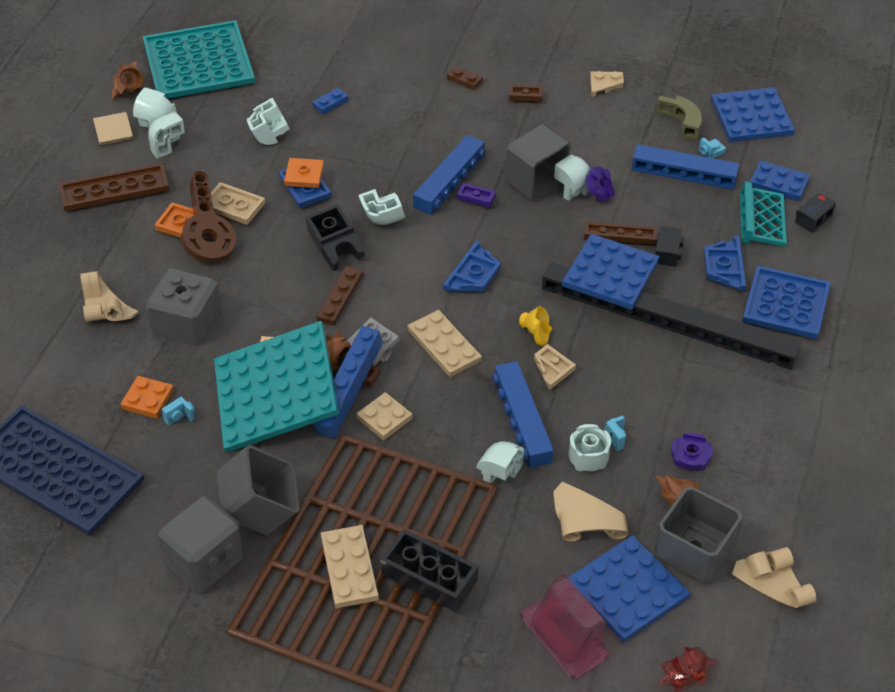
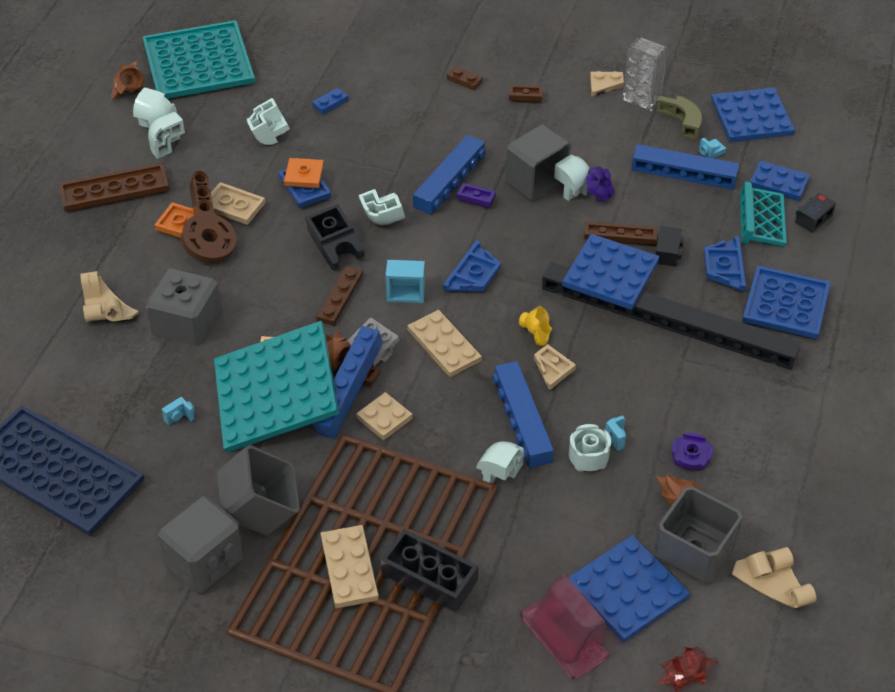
(113, 128): tan slope -> none
(147, 397): orange plate -> none
(405, 281): none -> medium azure piece
(584, 512): tan panel -> none
(644, 73): none -> clear brick

